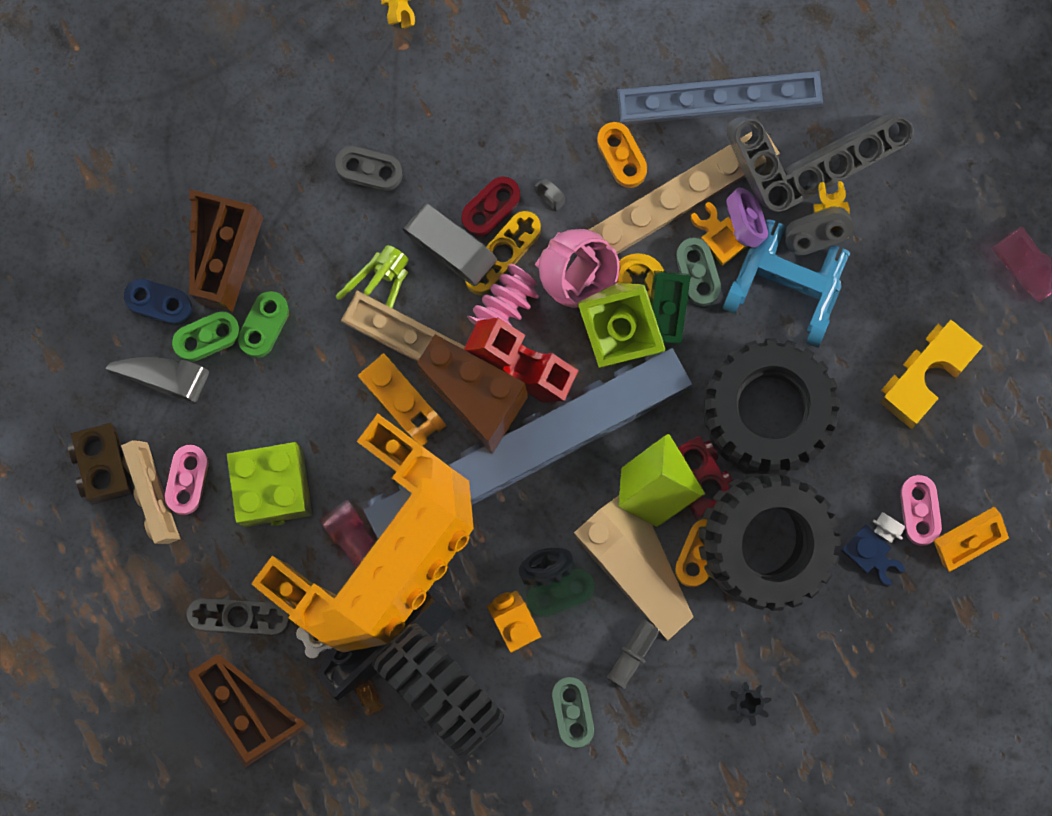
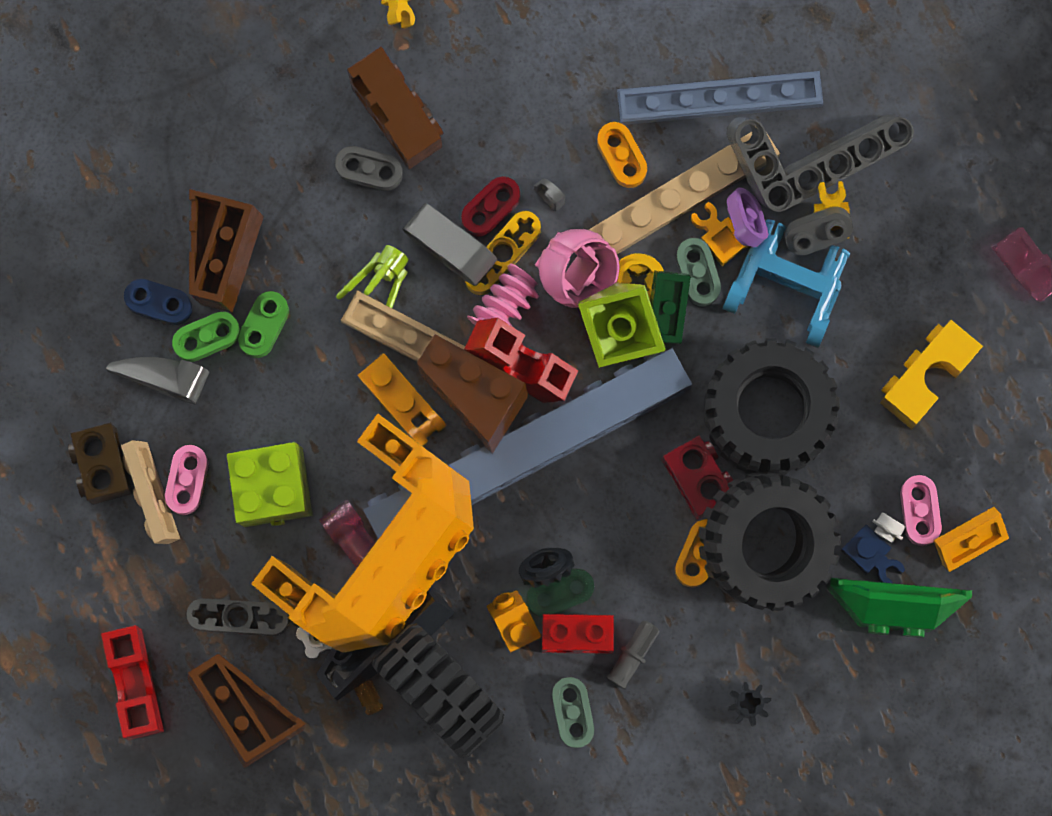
(133, 678): none -> red arch
(395, 108): none -> reddish brown wedge
(578, 634): none -> red brick
(637, 564): tan wedge -> none
(658, 483): lime slope -> none
(897, 605): none -> green wedge

